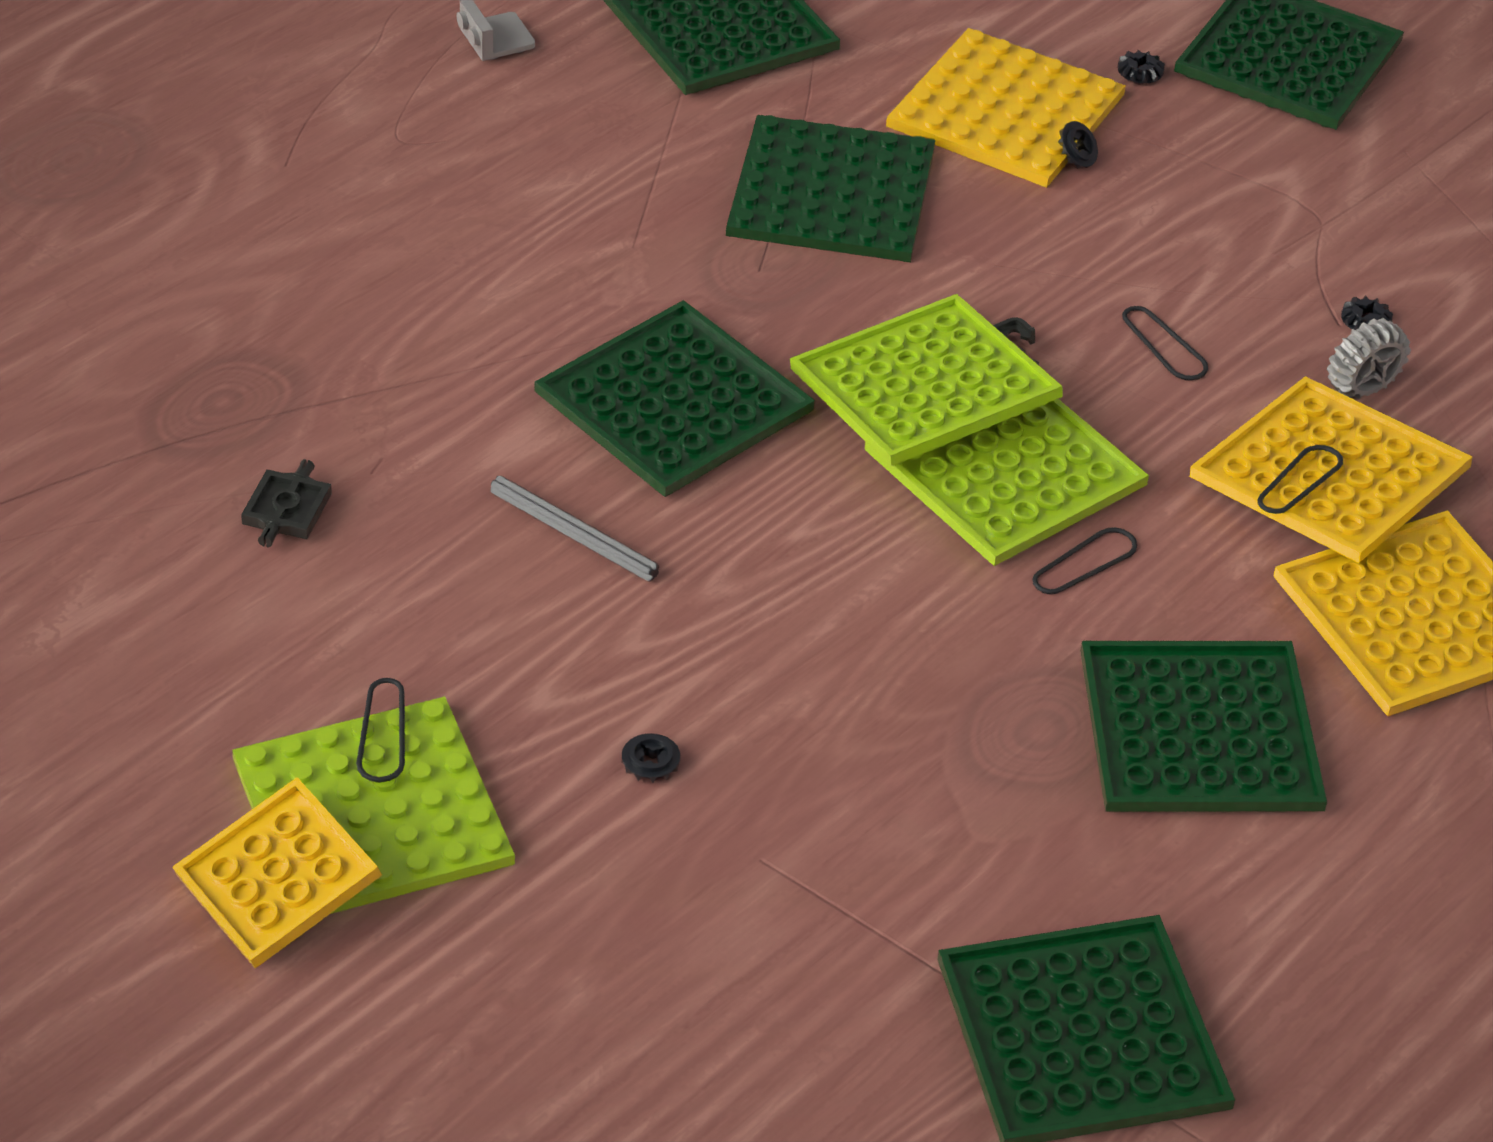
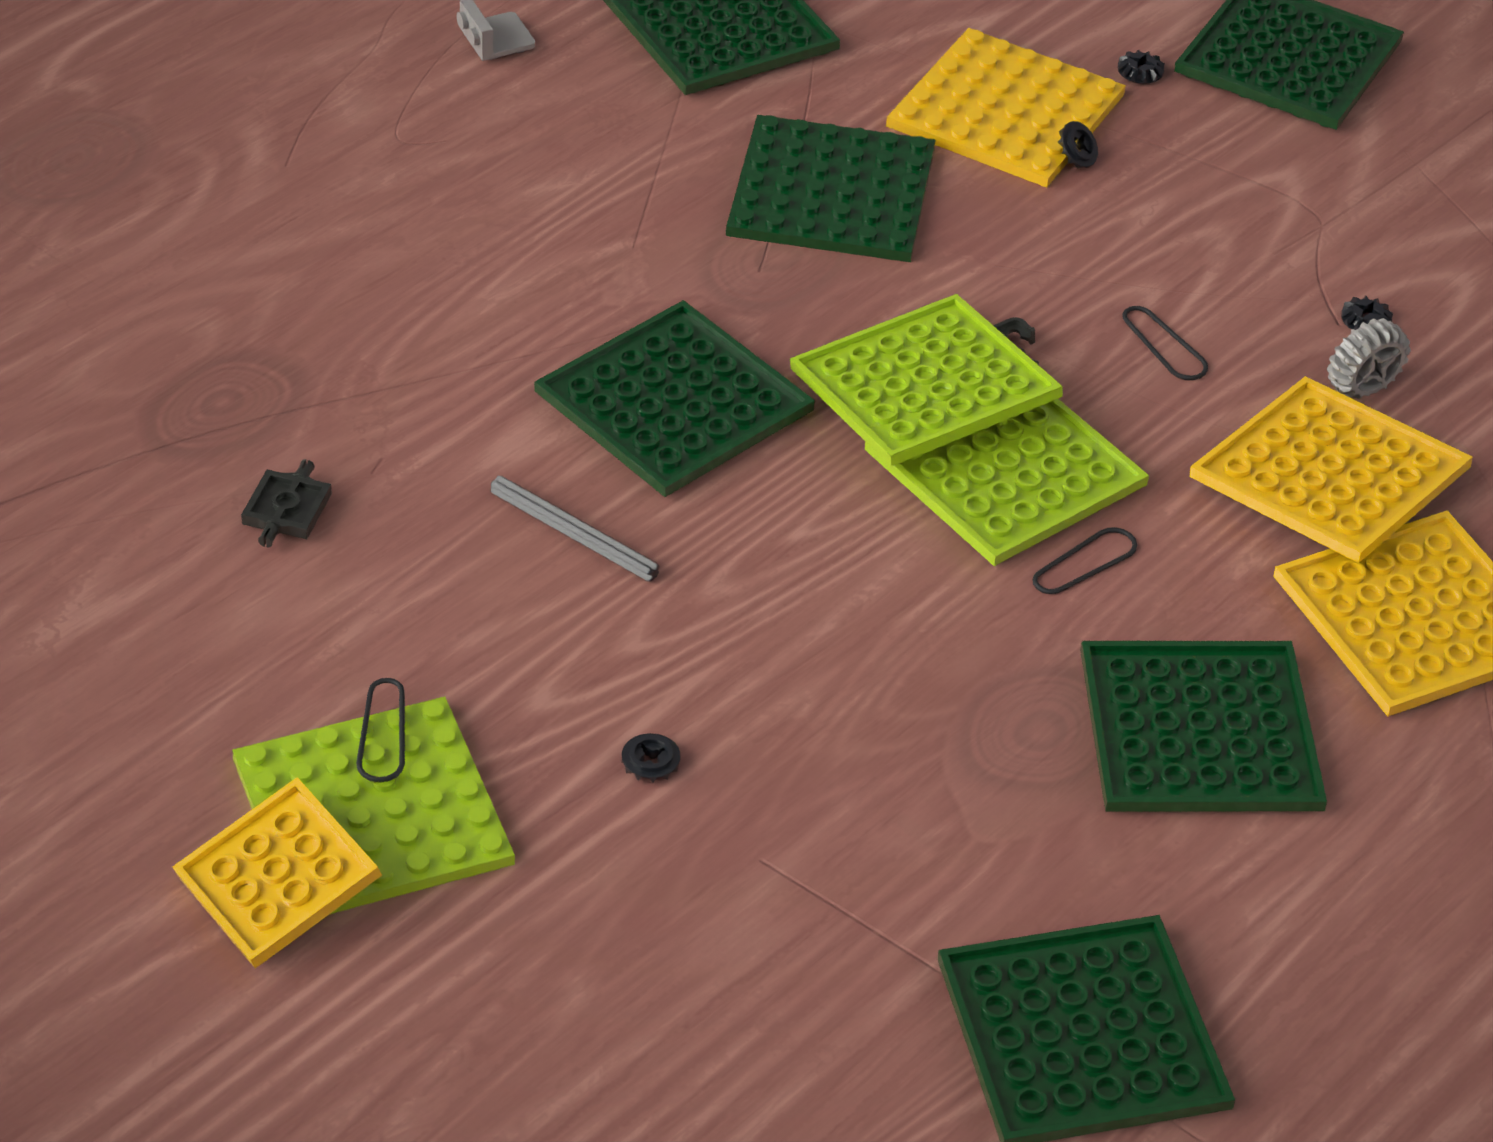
(1309, 489): black piece -> none

